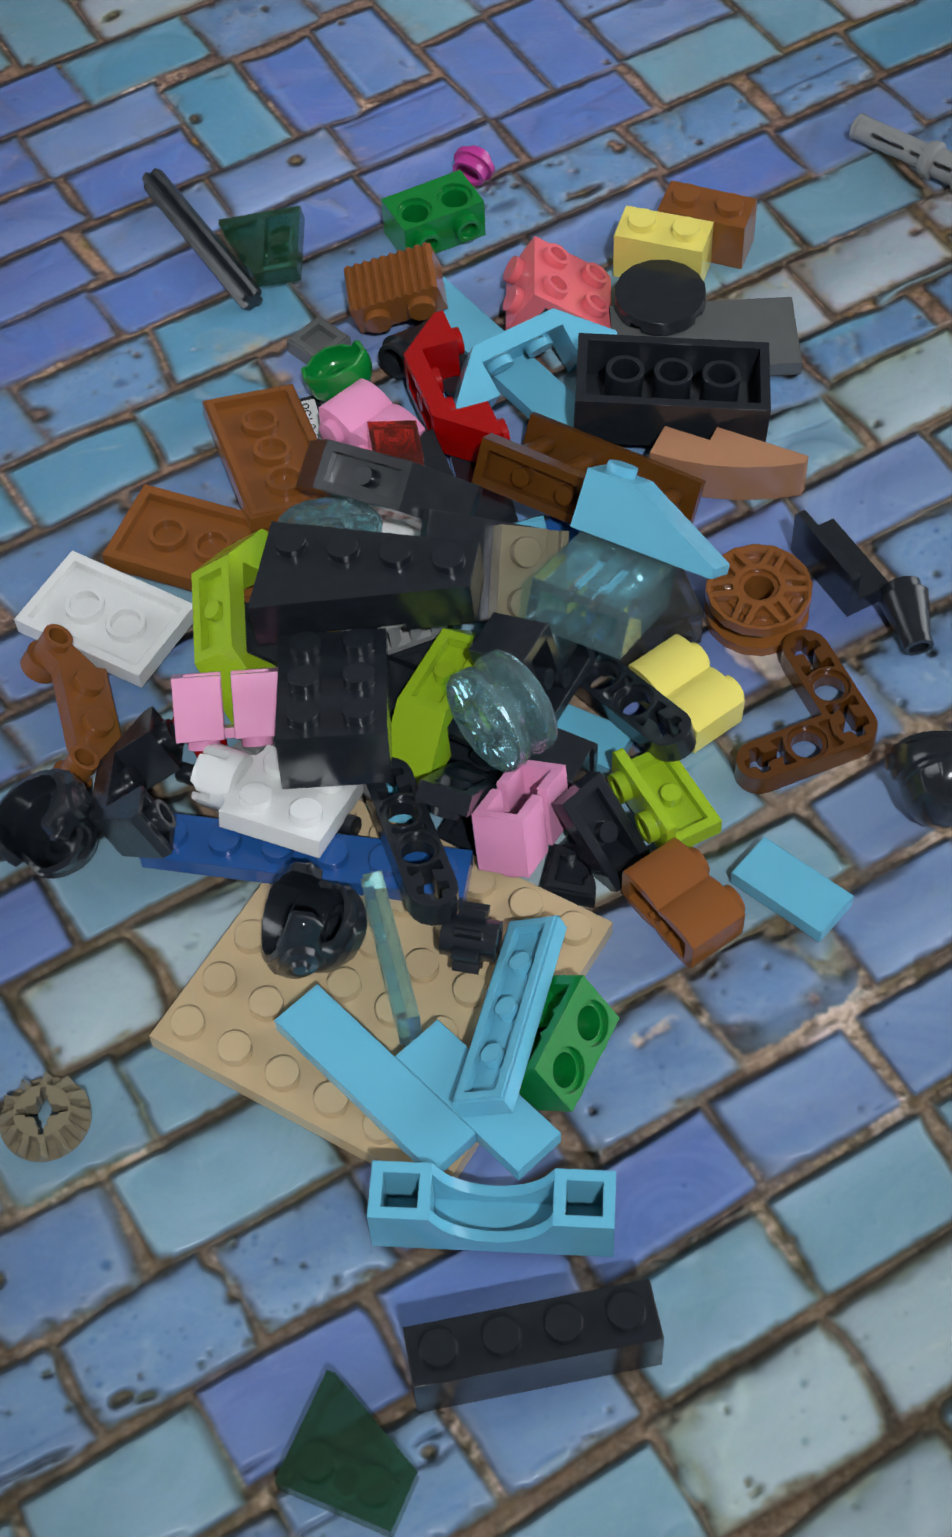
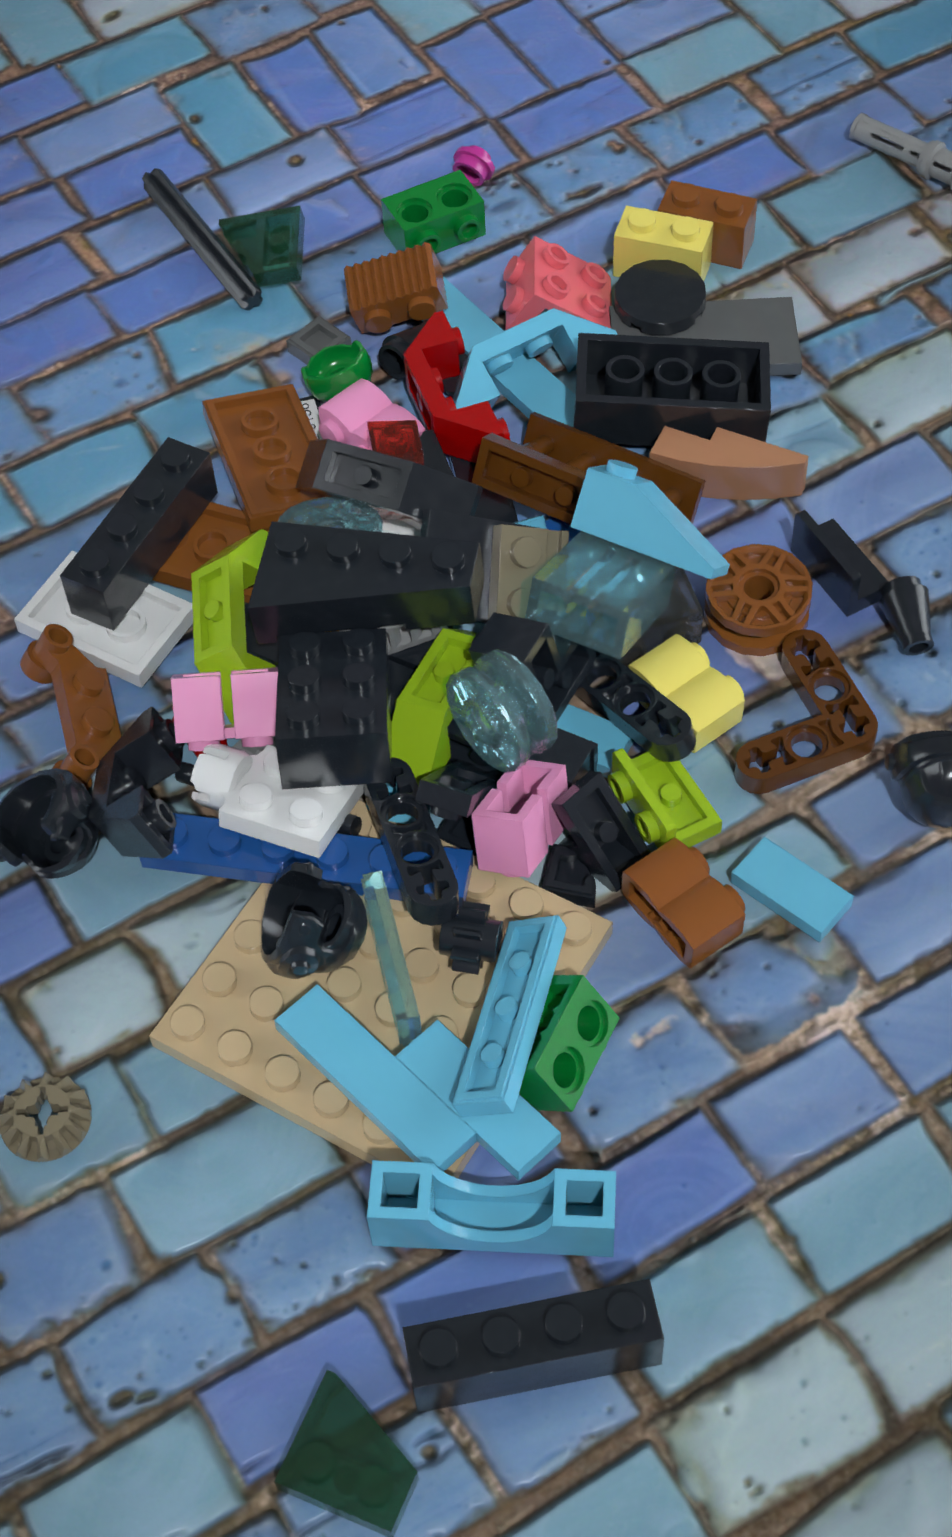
(139, 533): none -> black brick

